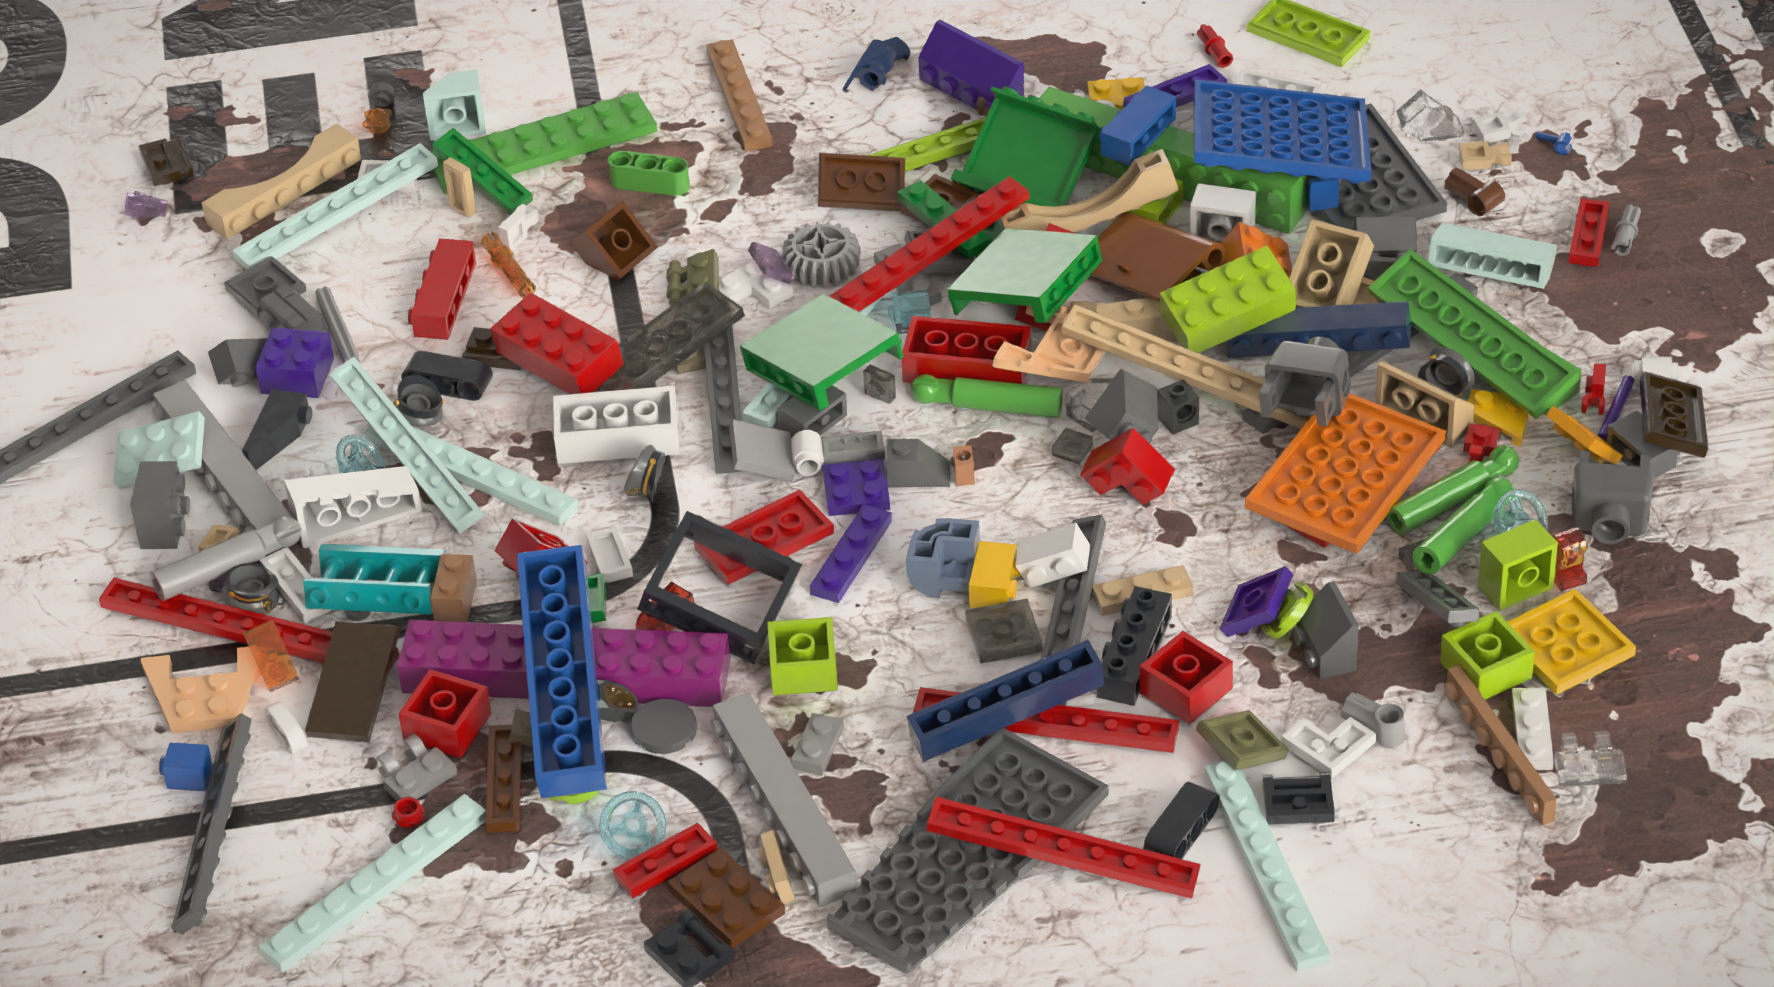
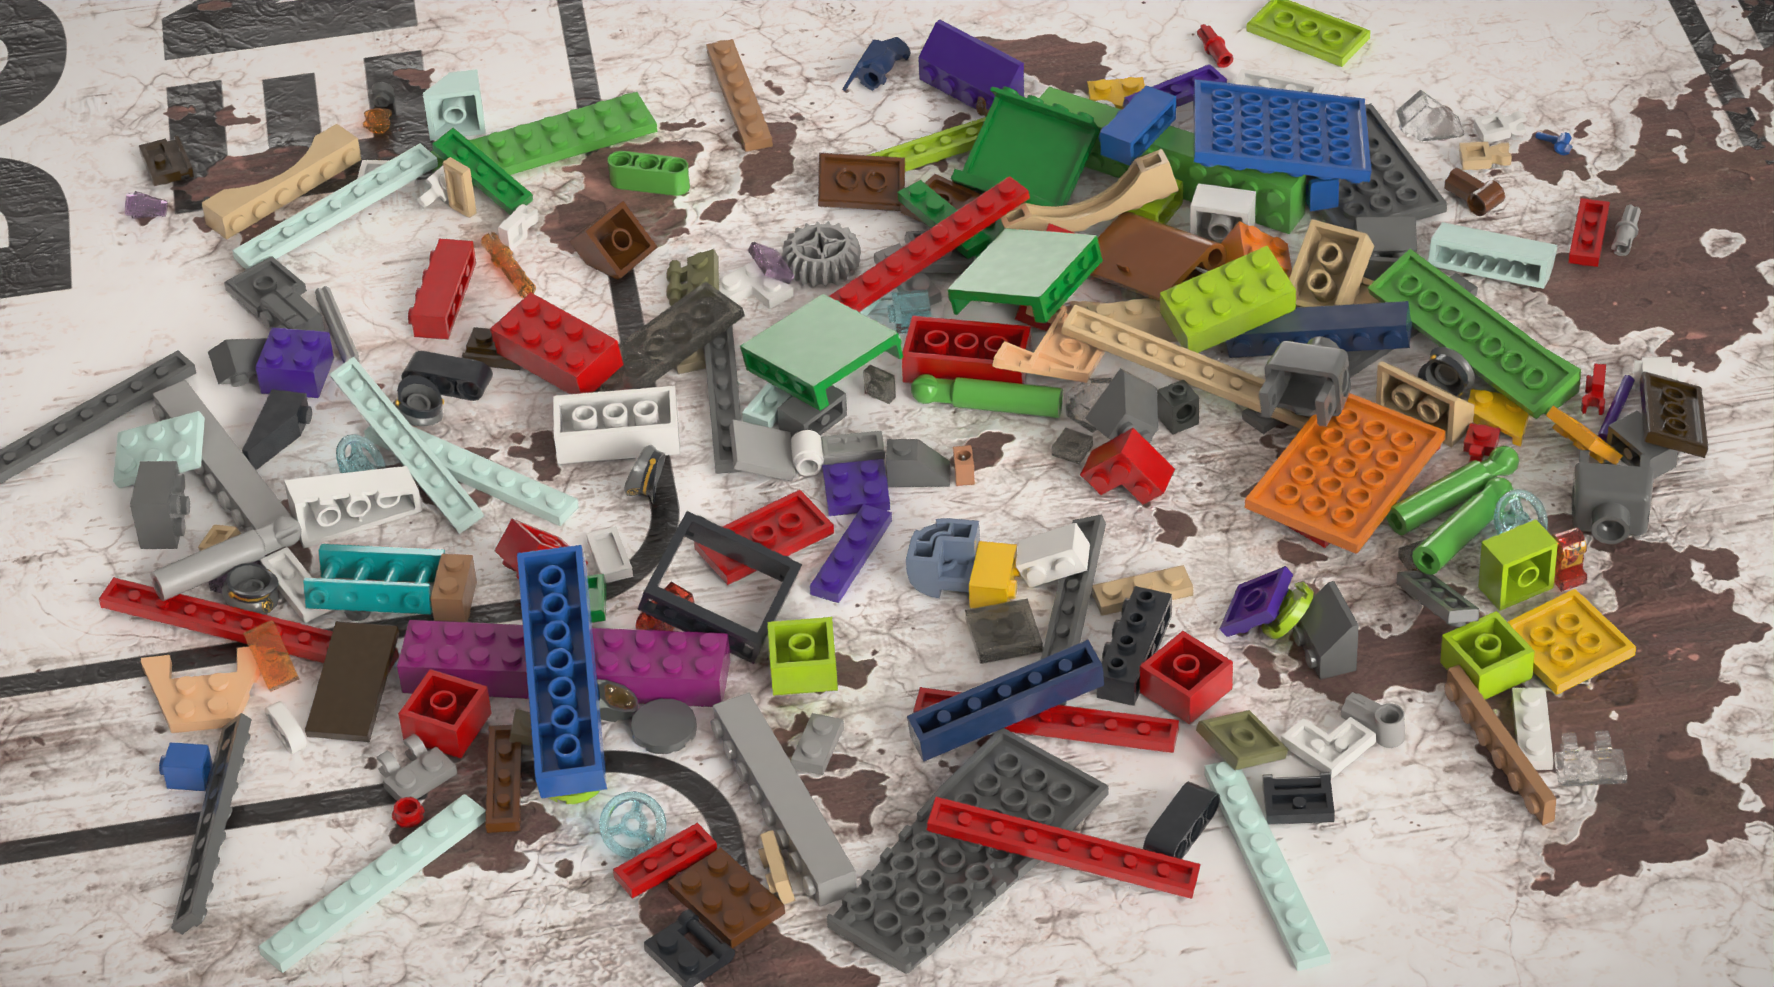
(437, 188): none -> white plate

